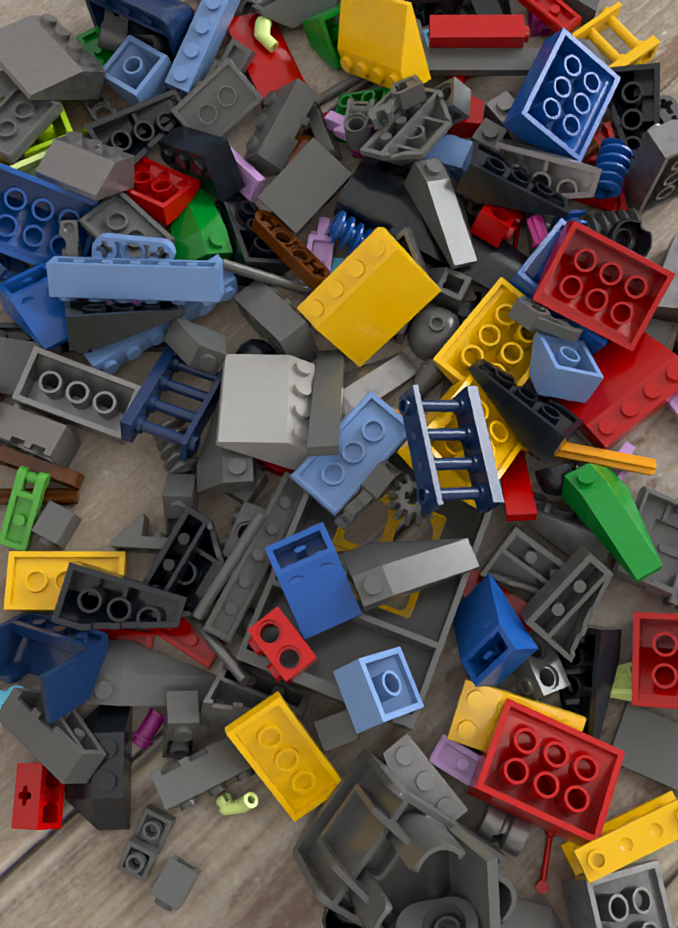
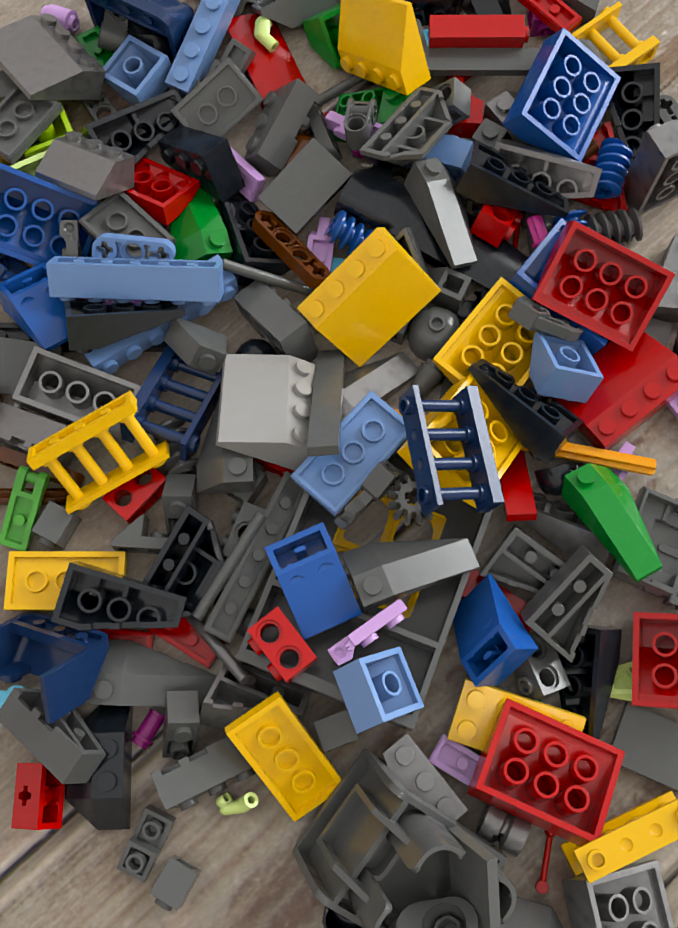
(66, 17): none -> lavender brick
(97, 425): none -> yellow fence
(142, 496): none -> red brick
(366, 633): none -> lavender hinge
(402, 96): dark grey piece -> none
(632, 236): black hair -> none

